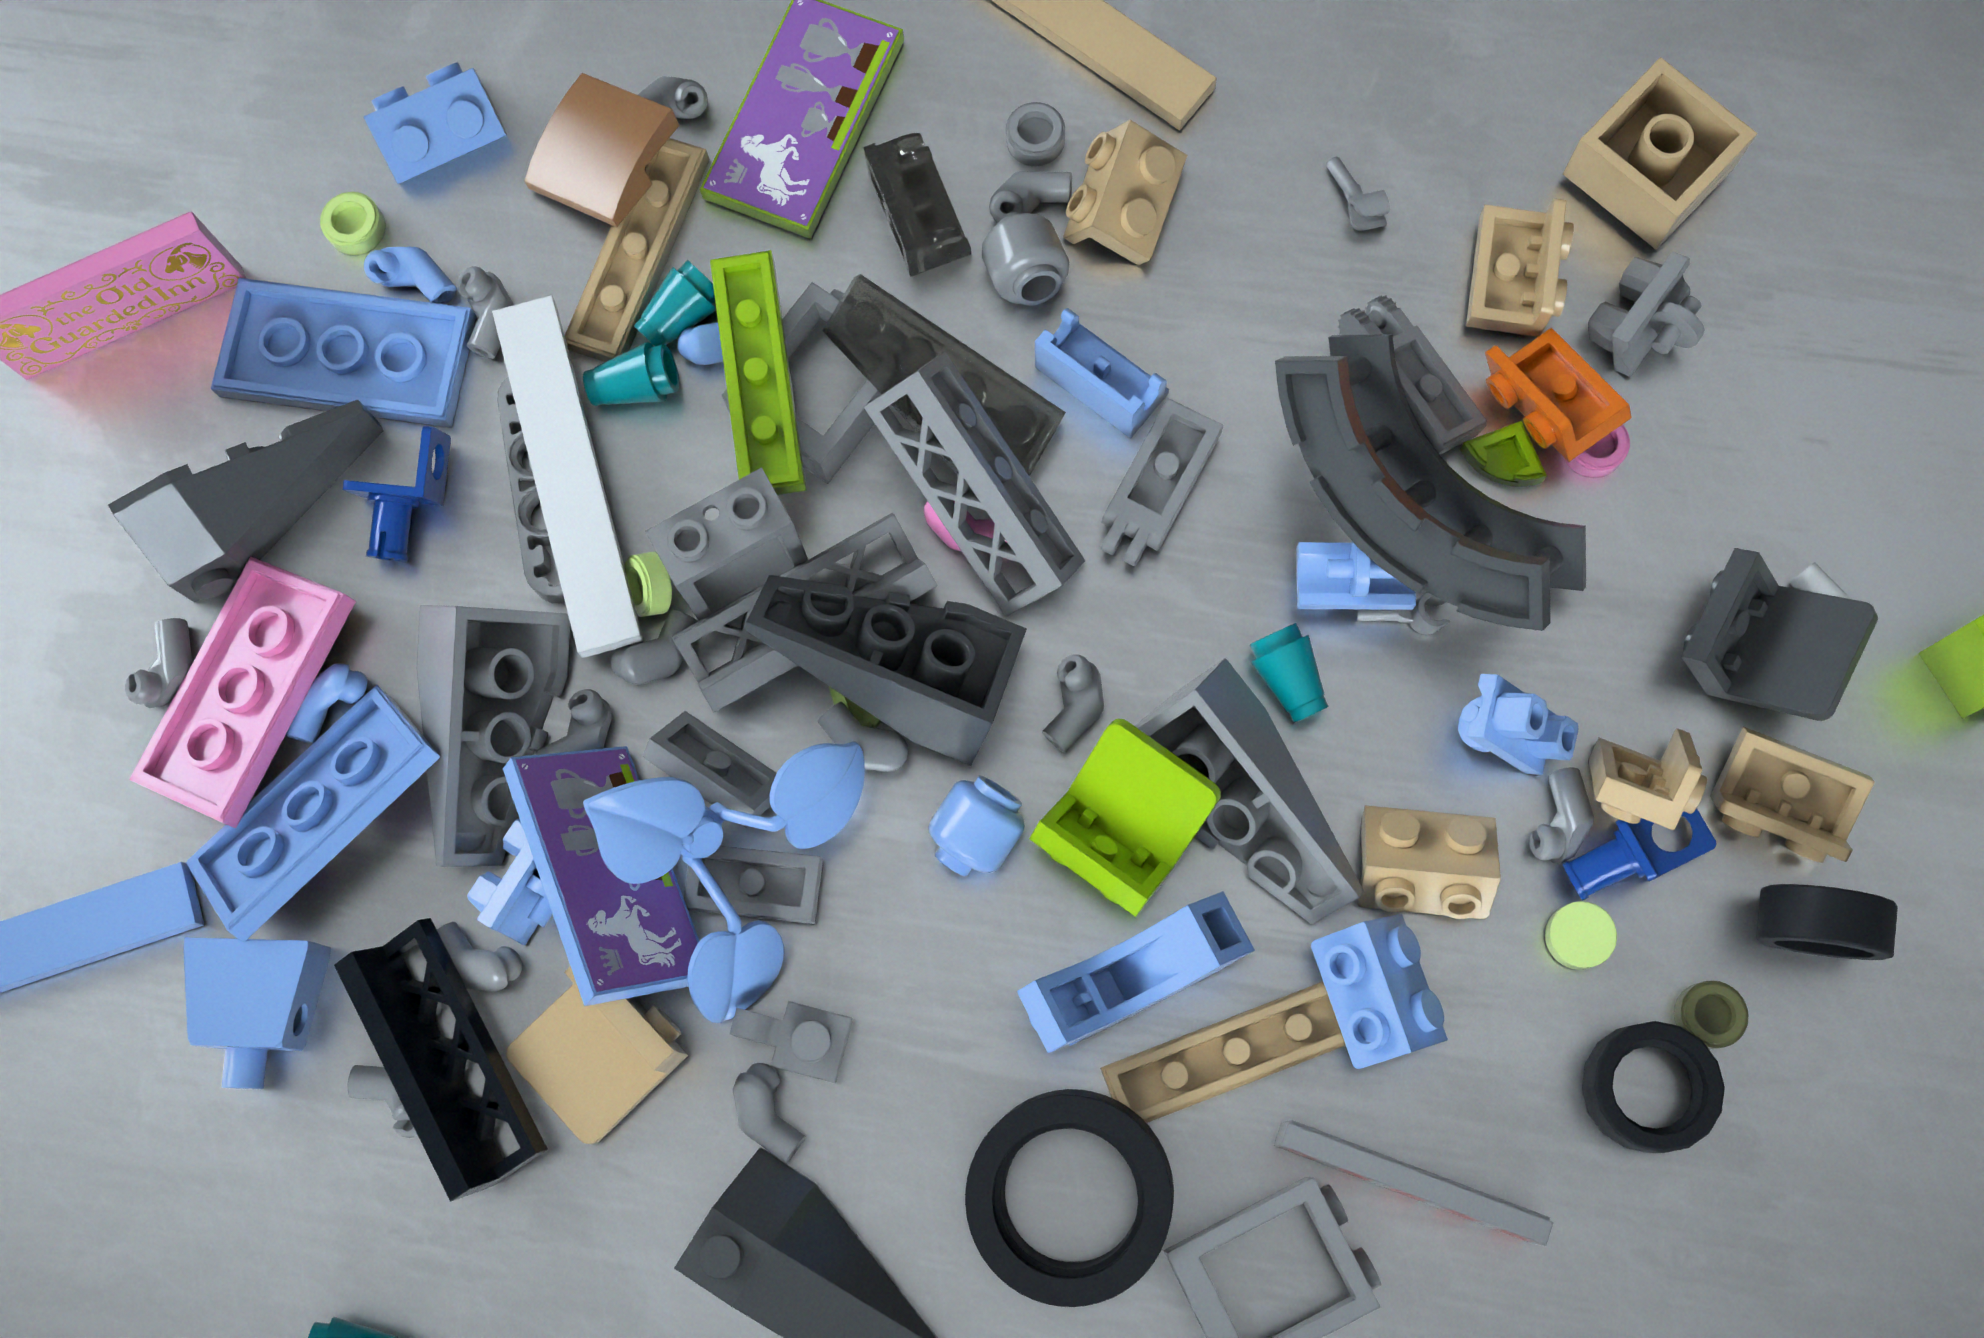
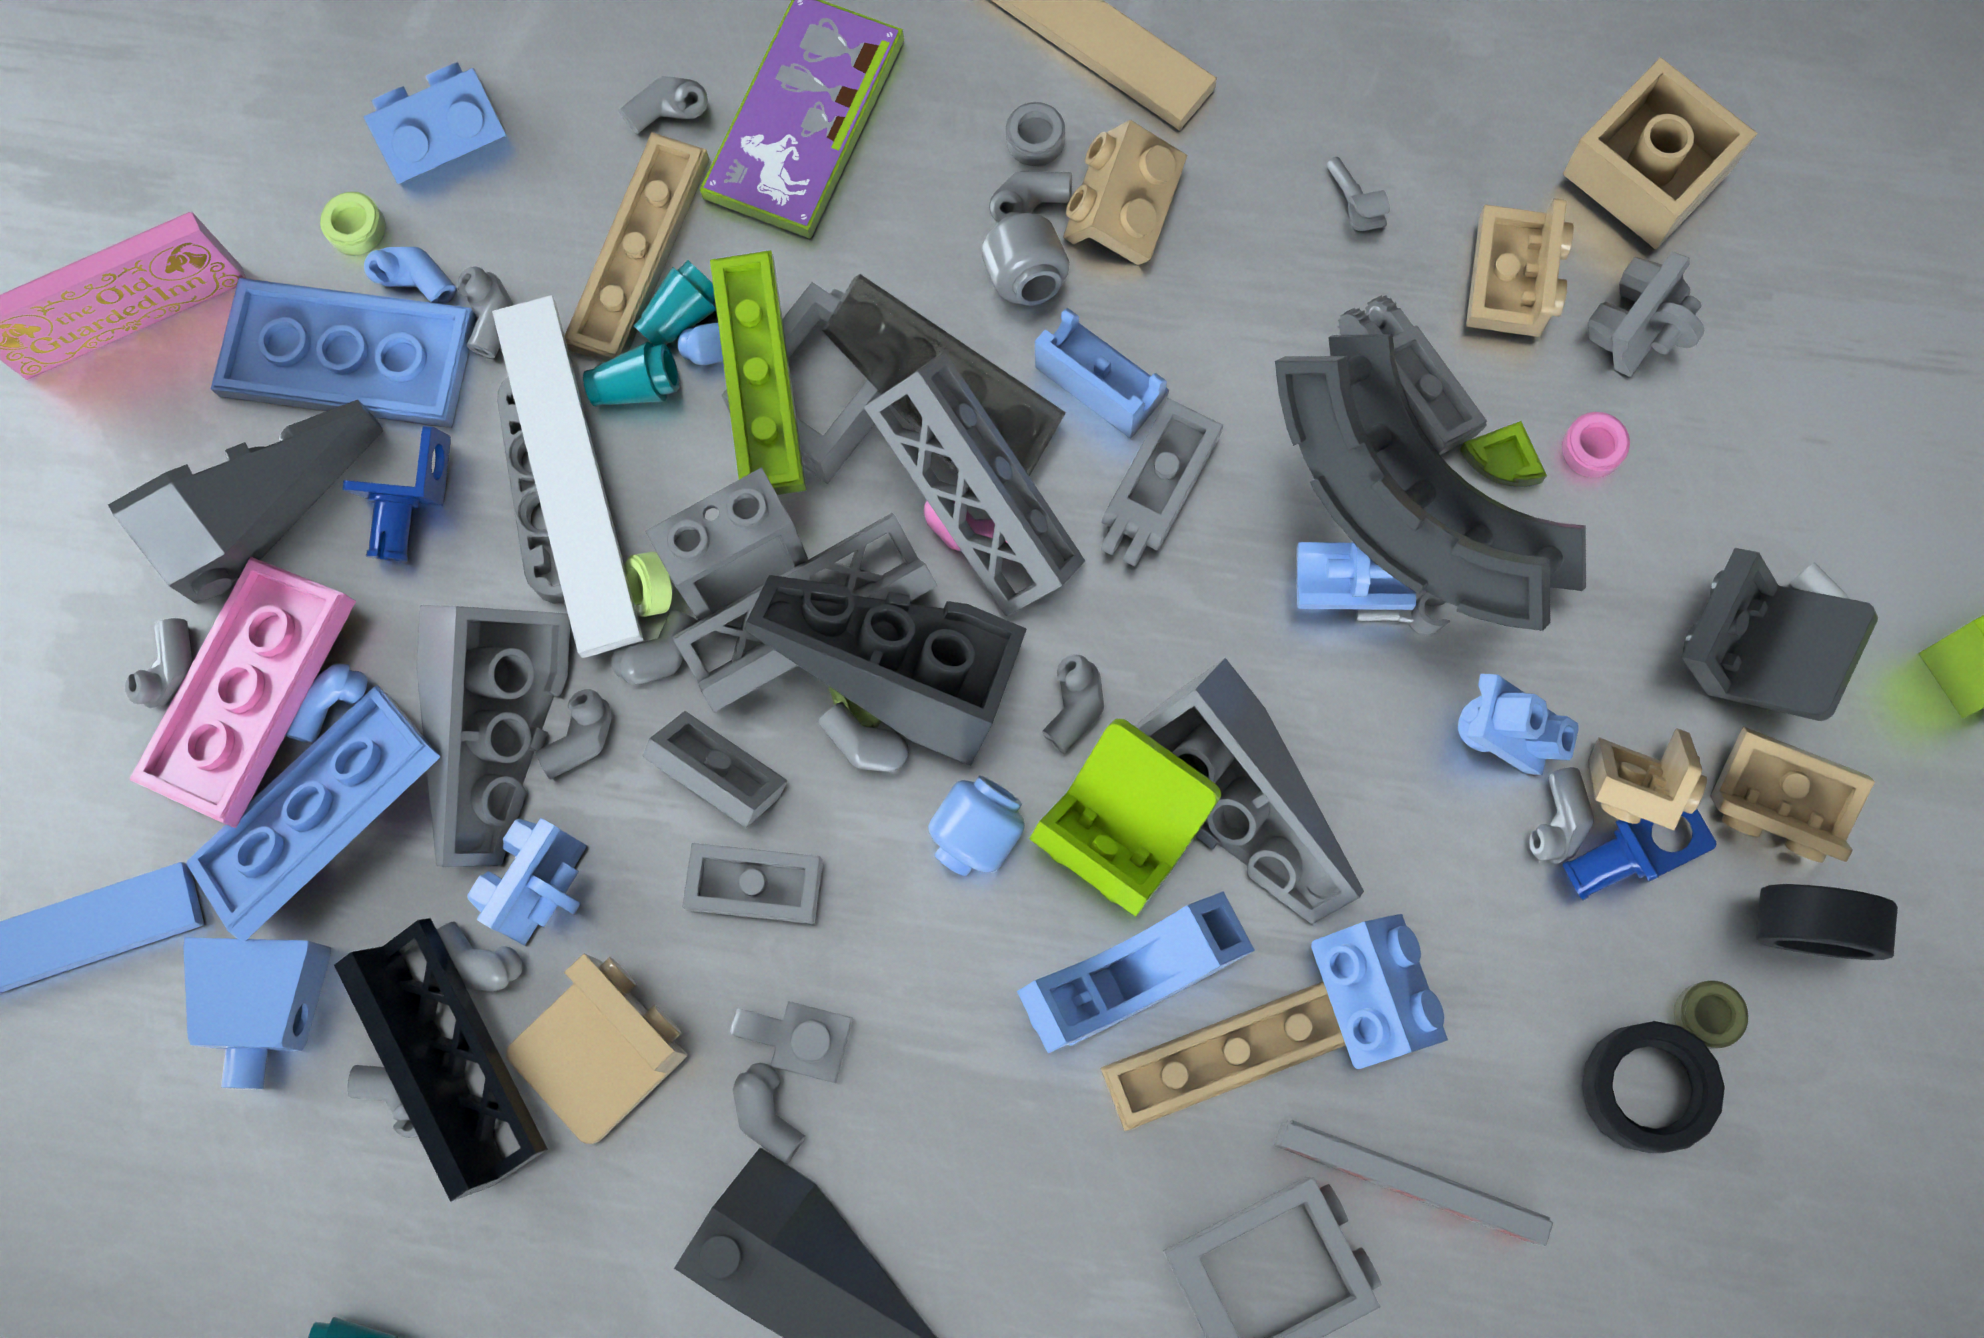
(599, 149): medium nougat slope -> none
(615, 933): tile -> none
(655, 820): light blue plant -> none
(915, 203): clear smoke hinge -> none
(1016, 1261): black tyre -> none
(1290, 671): teal cone -> none
(1429, 862): tan bracket -> none
(1557, 394): orange bracket -> none
(1580, 935): yellowish green tile -> none

